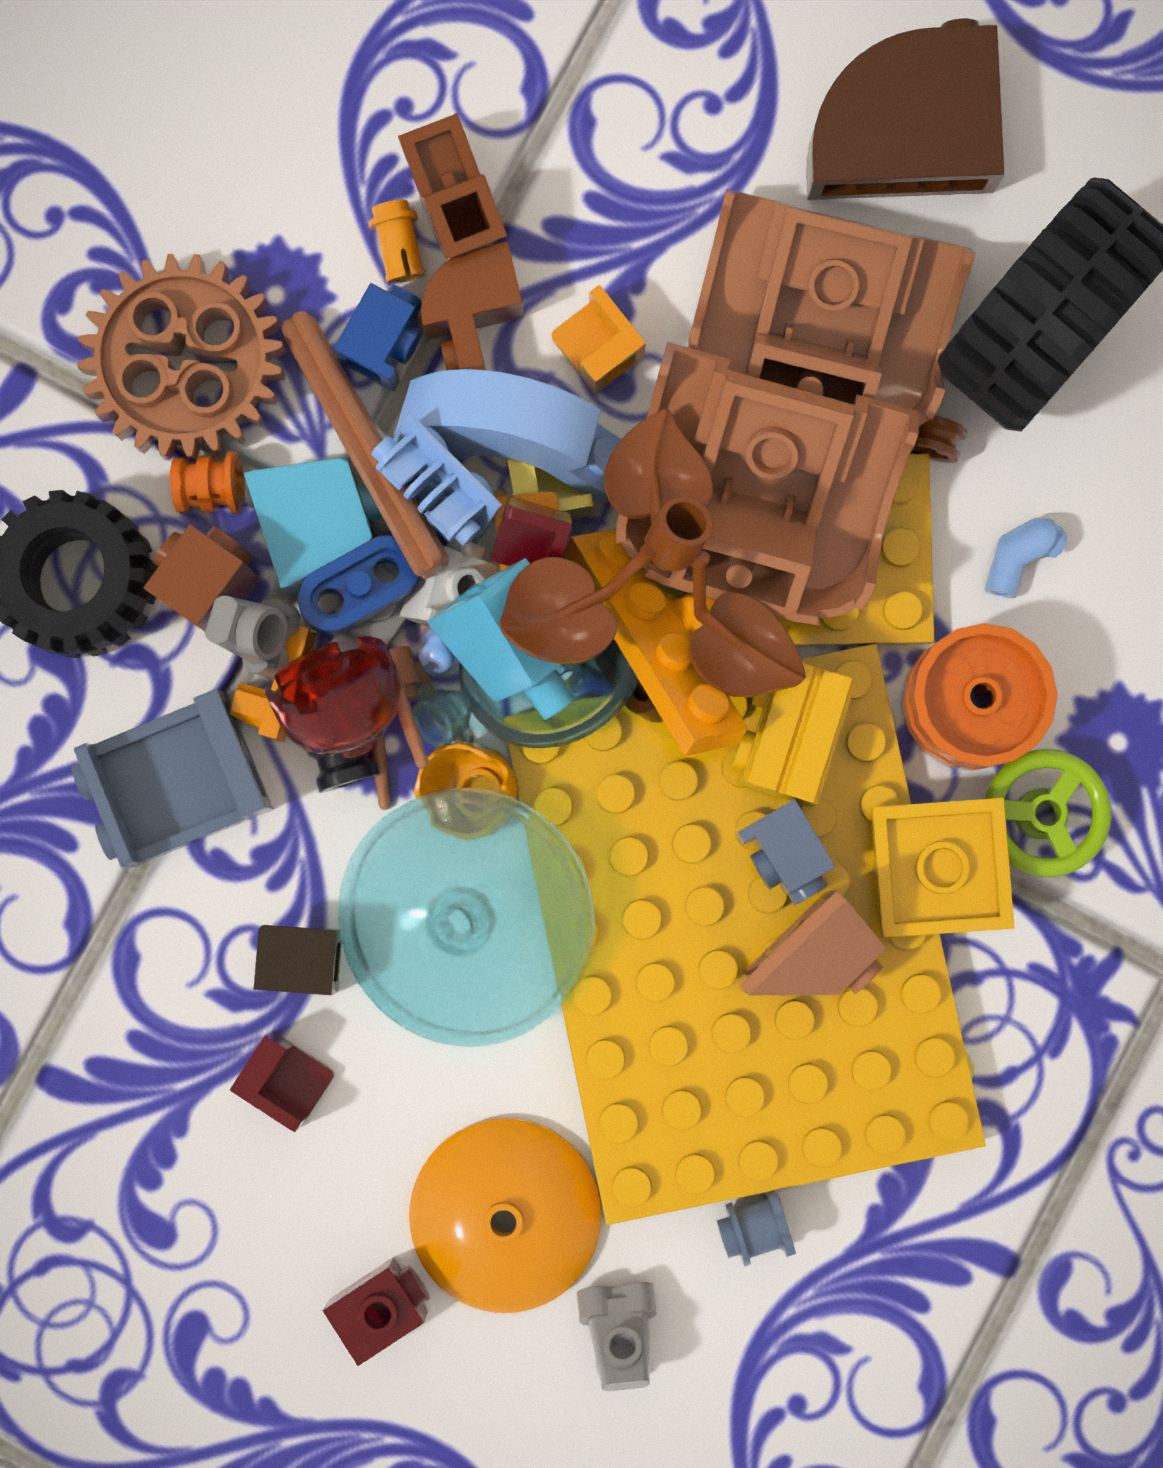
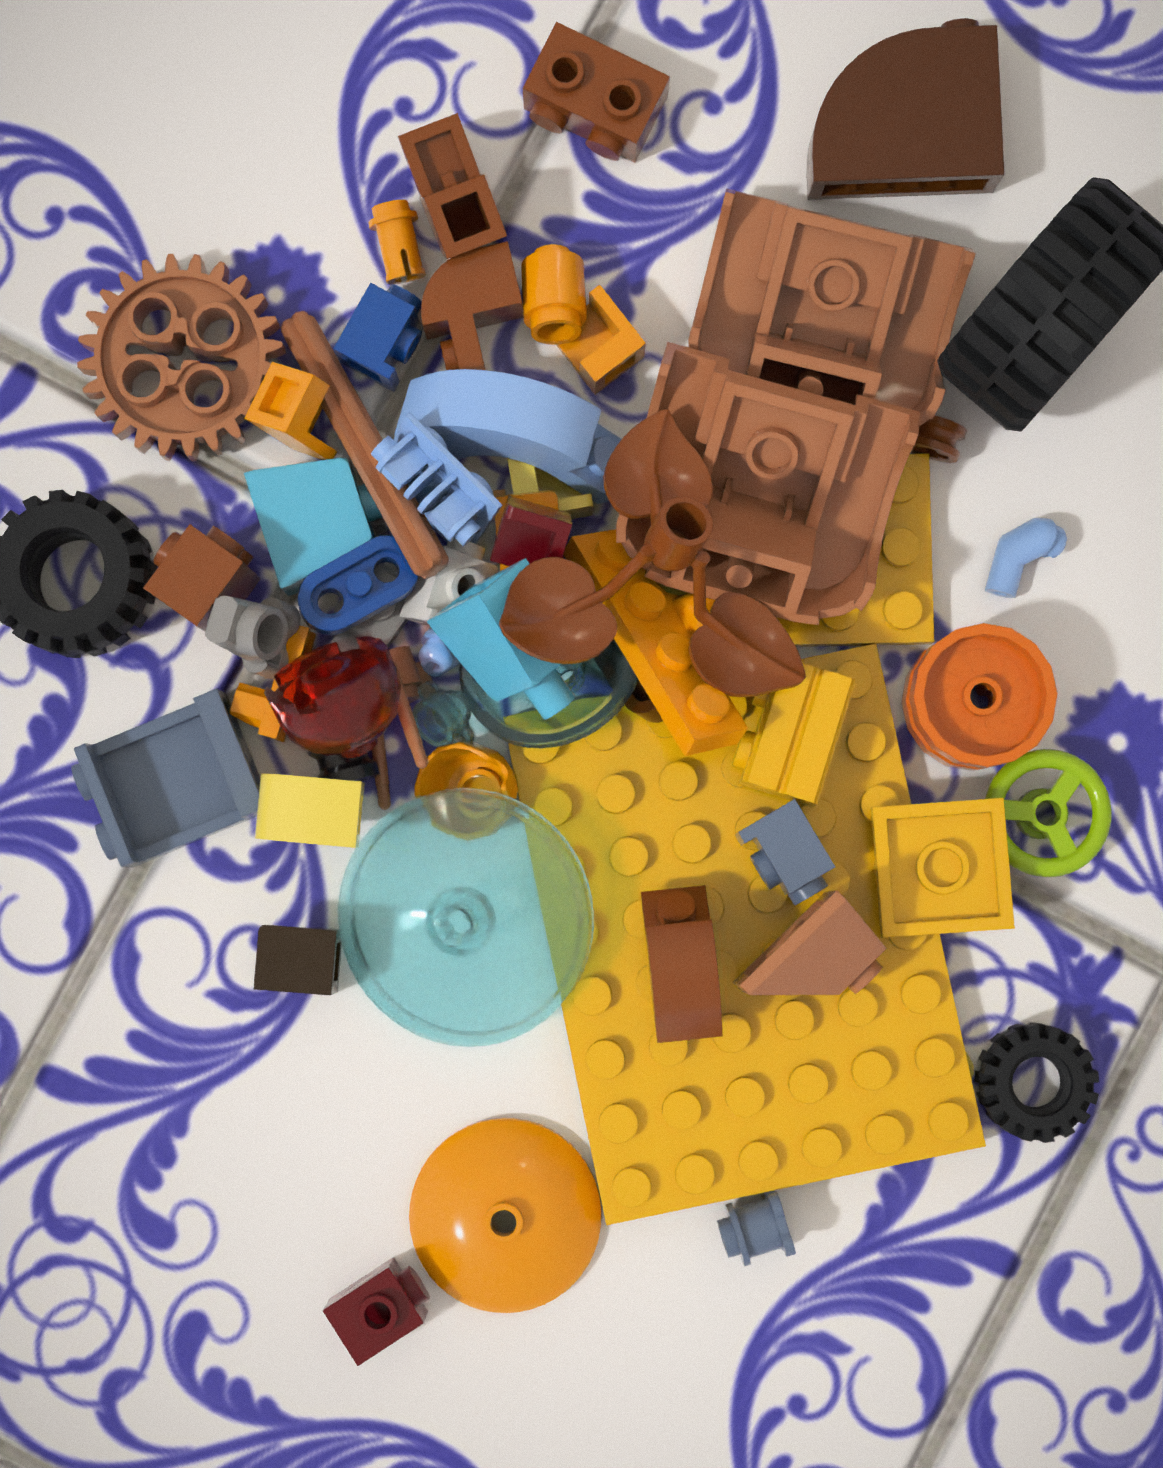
(208, 484): orange bush -> none
(282, 1081): dark red panel -> none
(289, 408): none -> light orange panel
(309, 810): none -> light yellow brick
(554, 294): none -> light orange brick
(594, 94): none -> dark orange brick
(616, 1318): light grey plate -> none
(682, 964): none -> dark orange brick
(1075, 1086): none -> black tyre

